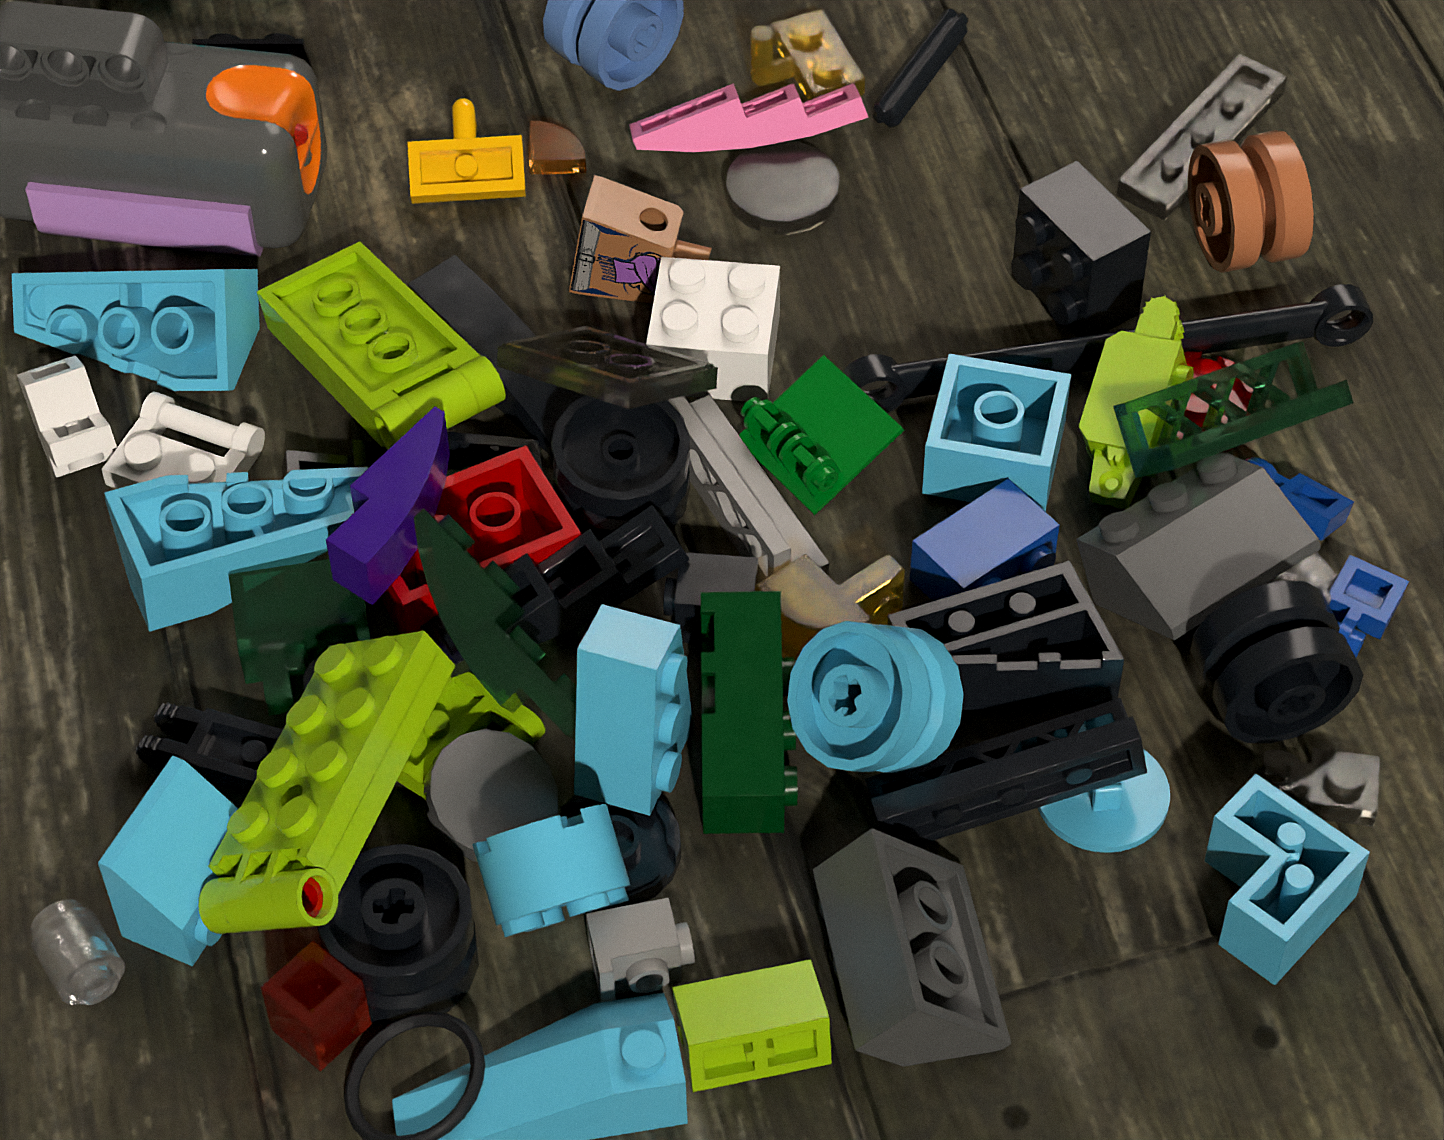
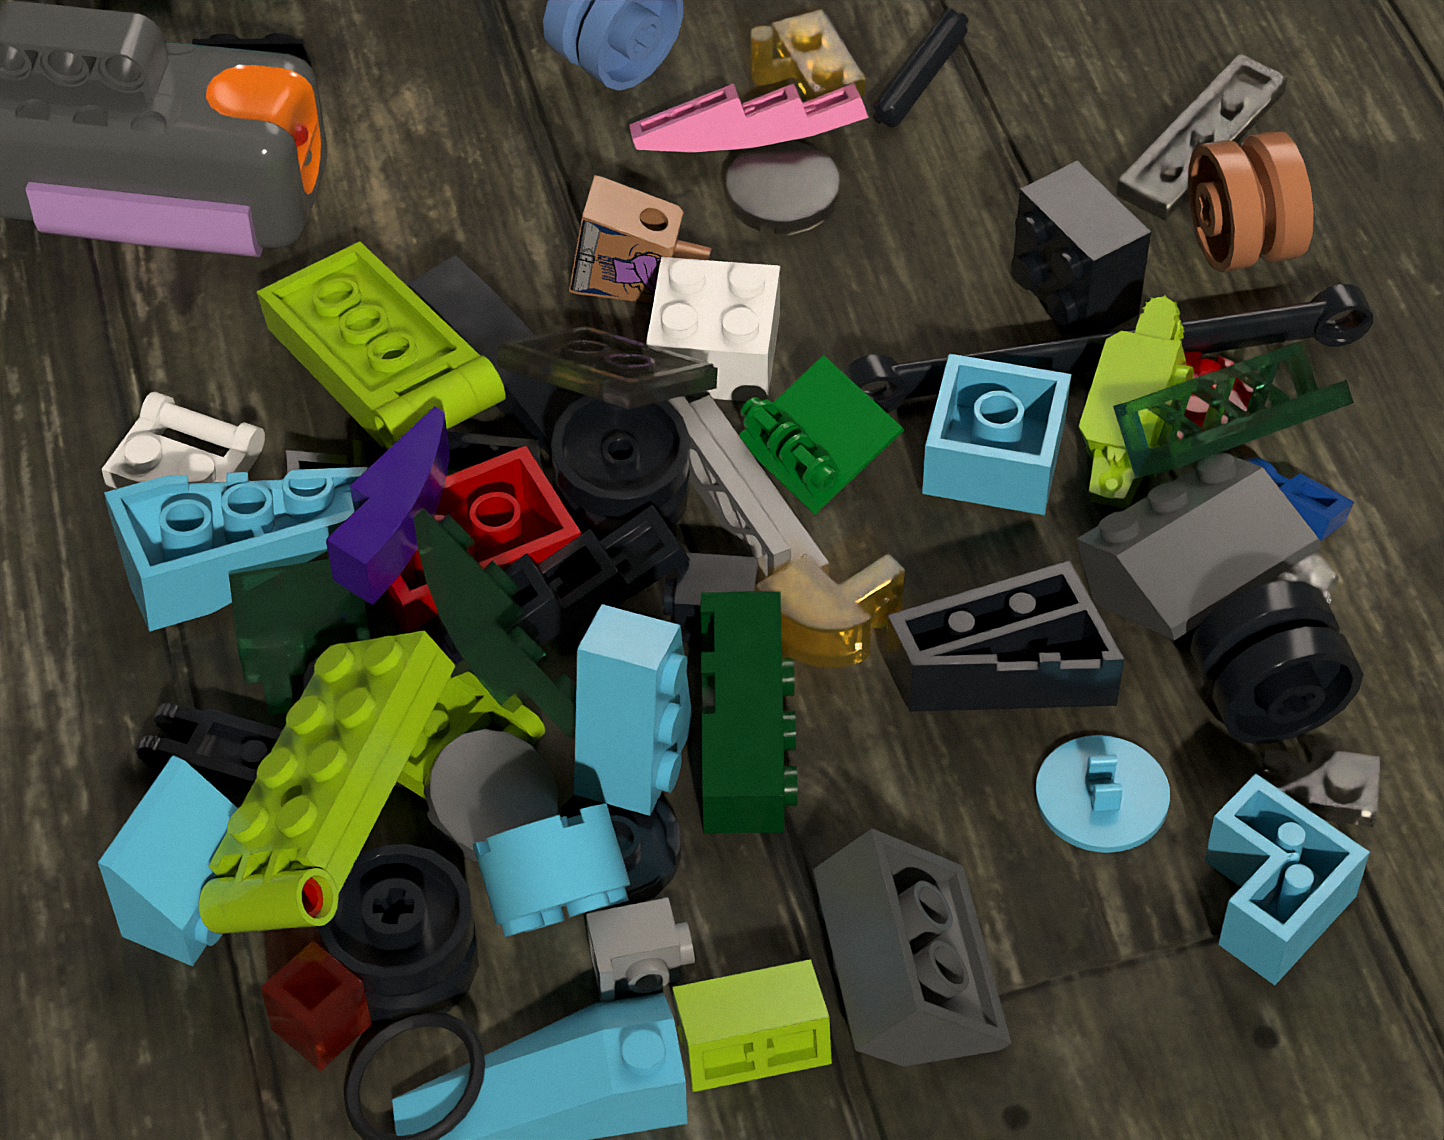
(67, 416): white brick -> none
(76, 953): clear brick -> none
(161, 324): medium azure wedge -> none
(466, 165): yellow plate -> none
(554, 150): clear orange tile -> none
(875, 697): medium azure wheel -> none
(984, 544): brick -> none
(1009, 774): black fence -> none
(1364, 600): blue plate -> none

